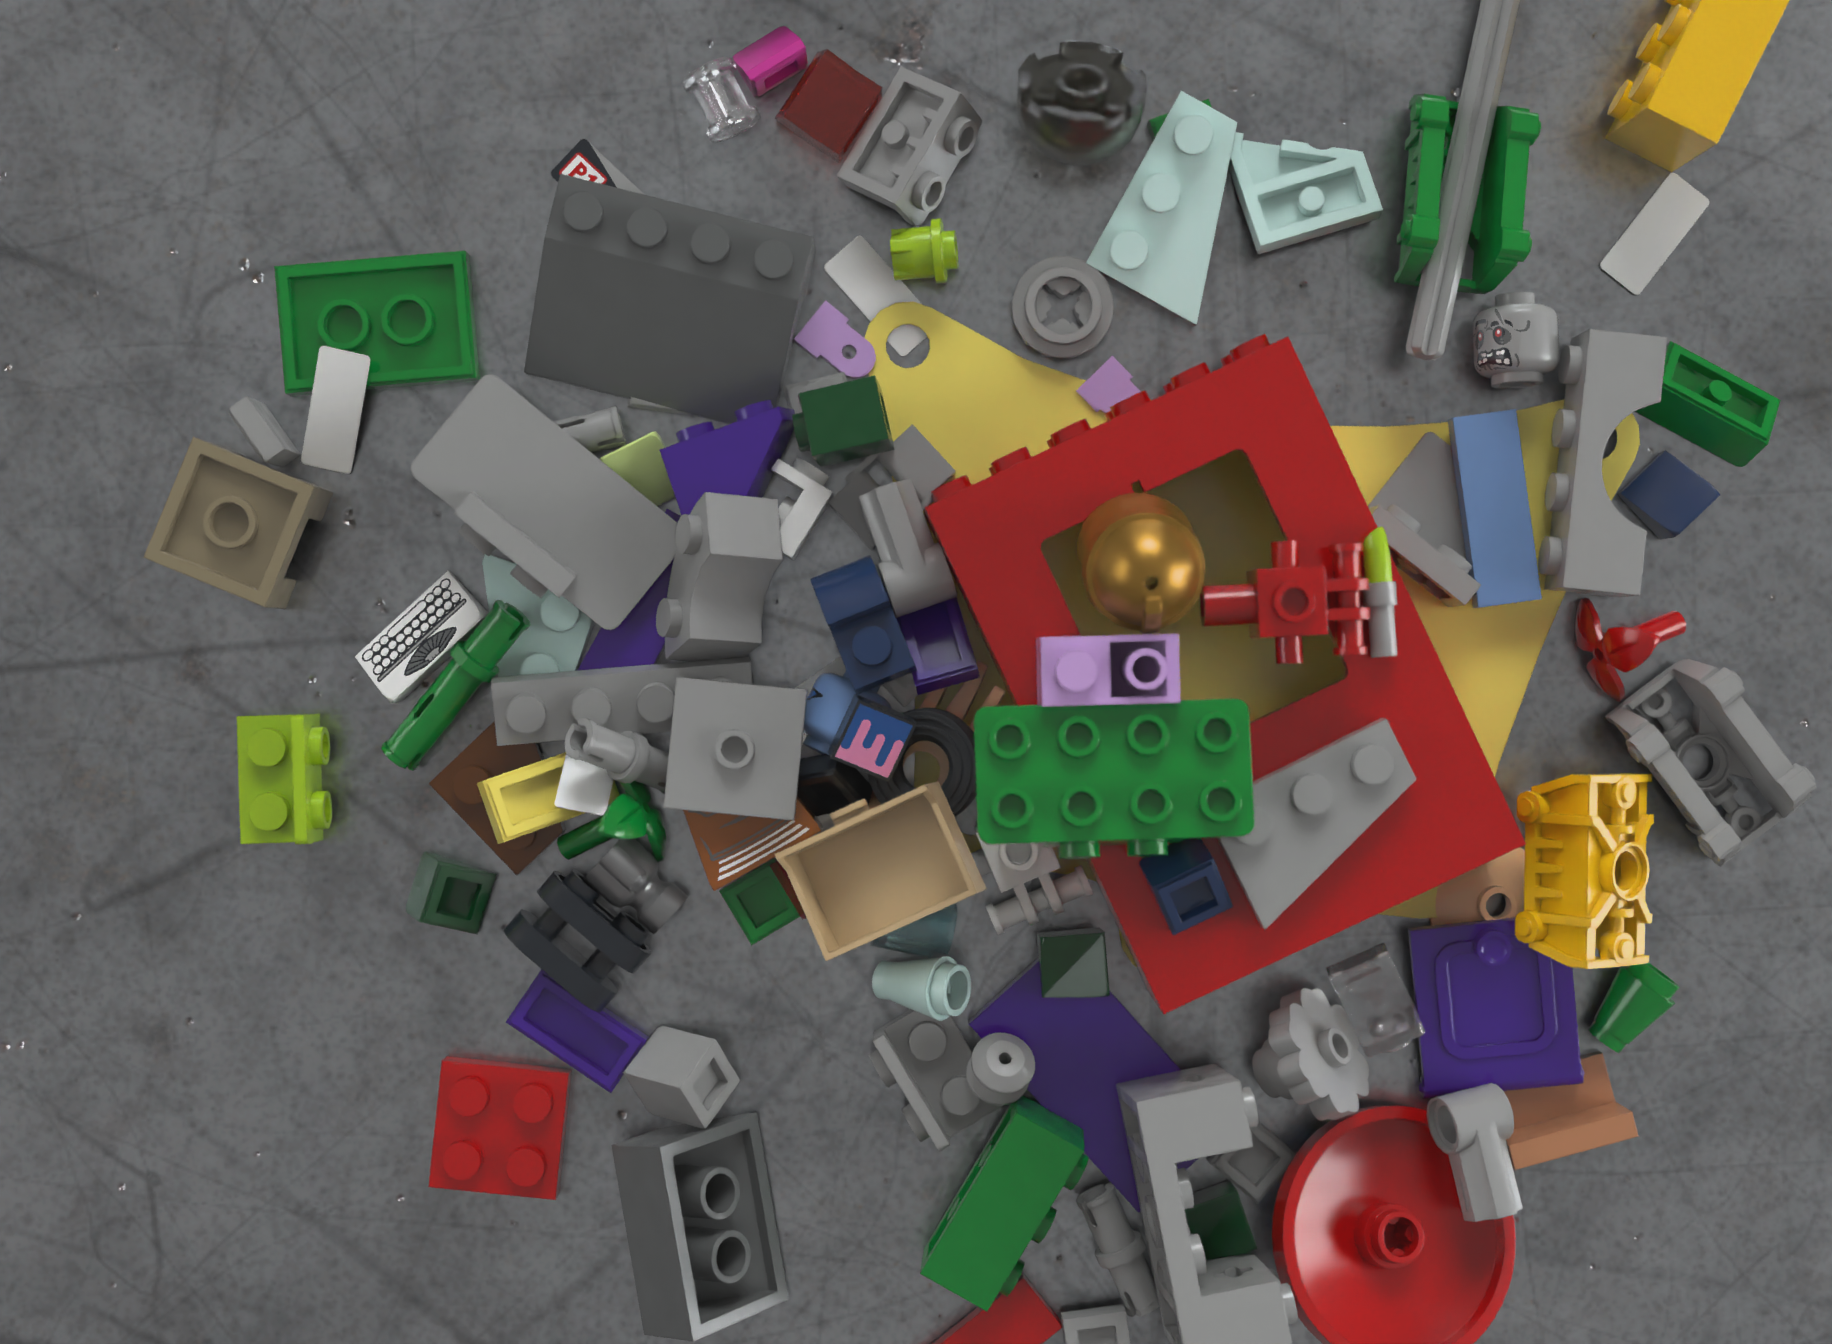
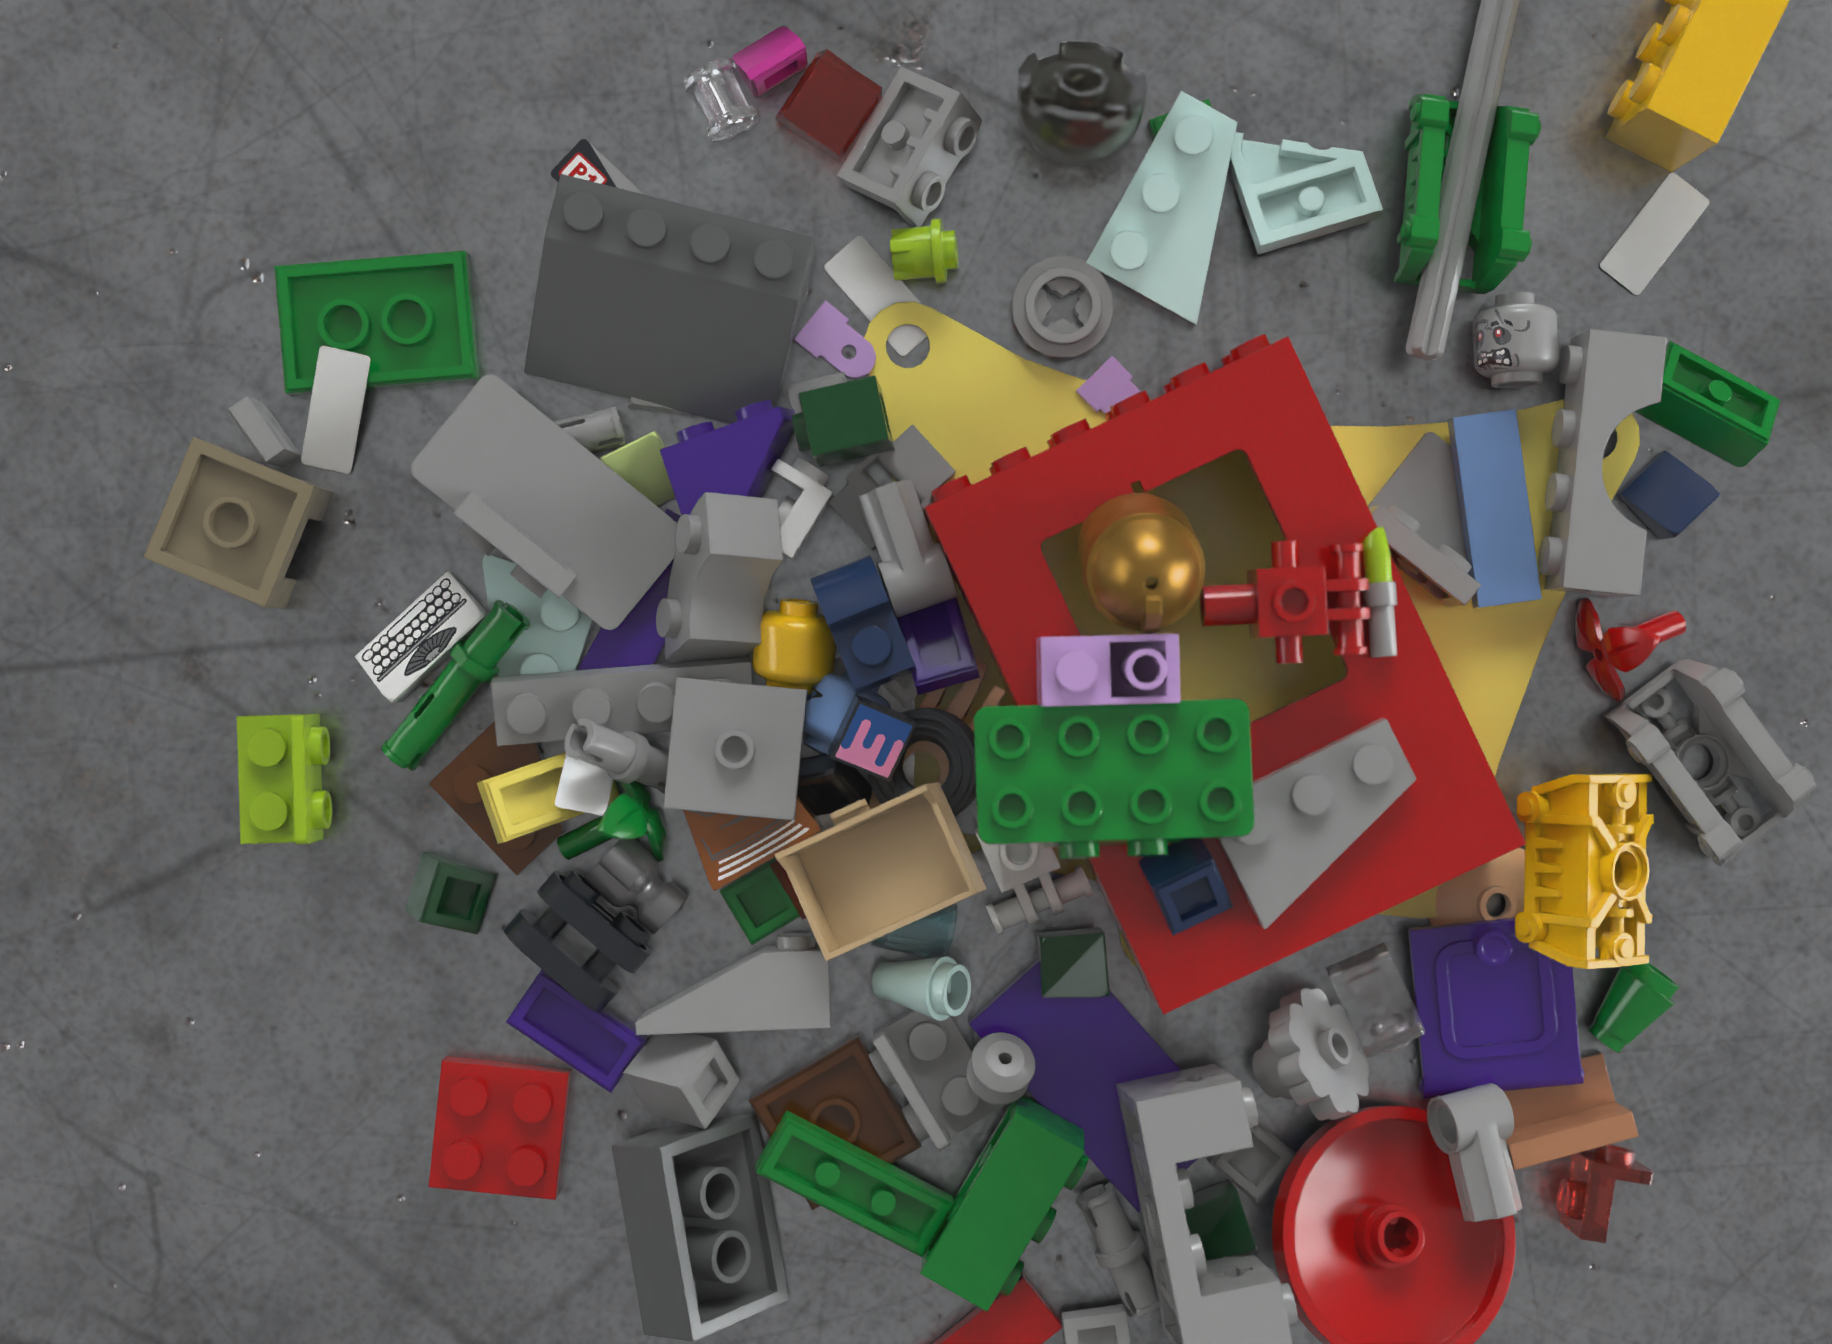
(767, 990): none -> light grey slope
(794, 646): none -> yellow head
(843, 1097): none -> reddish brown tile
(854, 1184): none -> green tile
(1588, 1193): none -> clear red bracket

